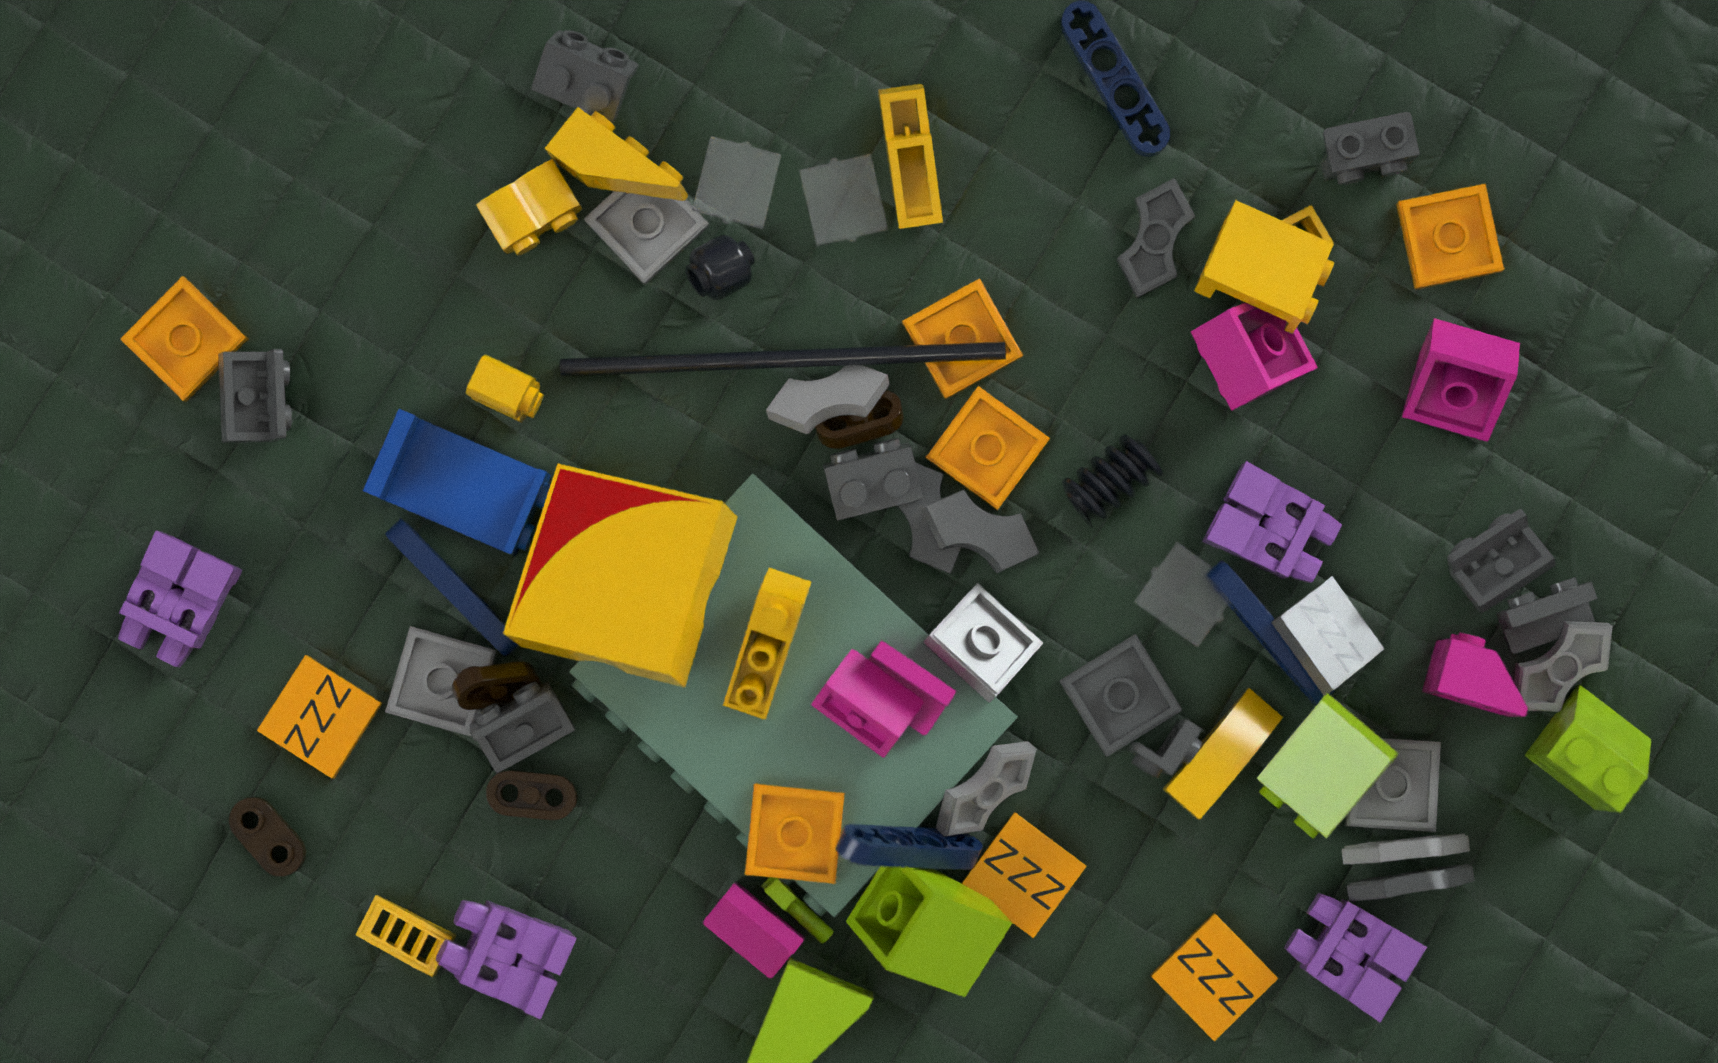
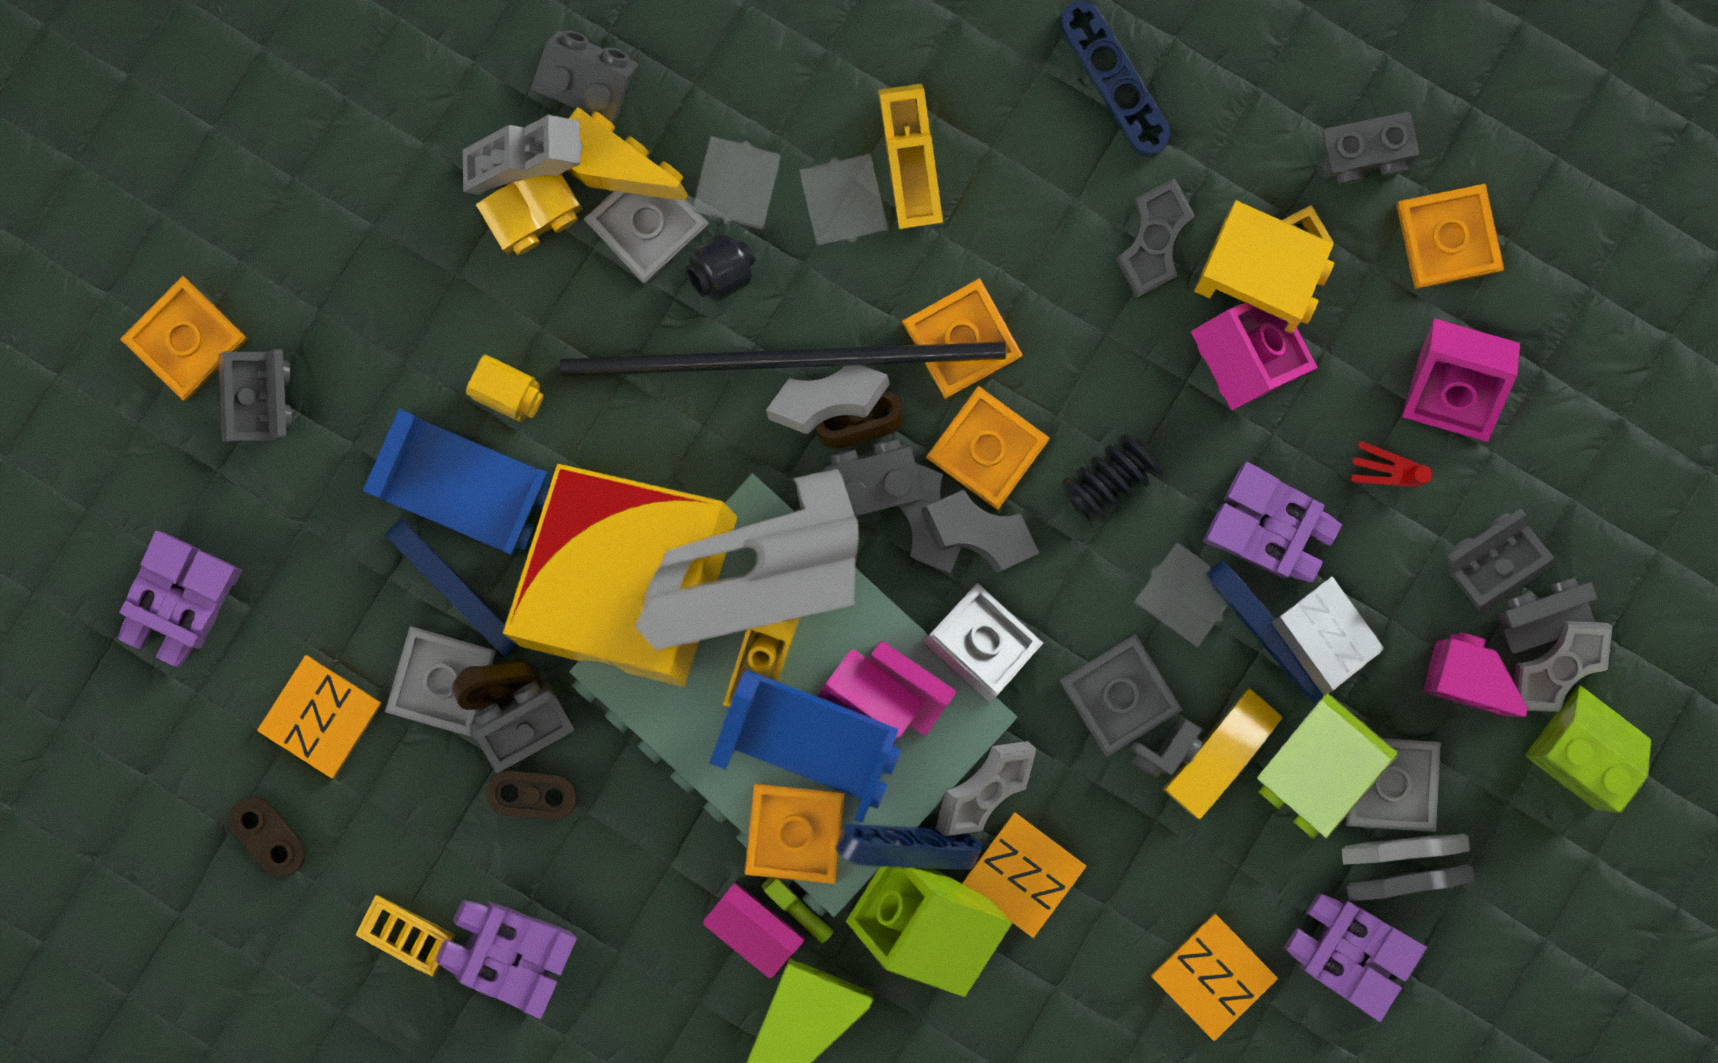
(521, 153): none -> light grey slope
(799, 572): none -> light grey panel
(808, 738): none -> blue panel
(1403, 472): none -> red piece

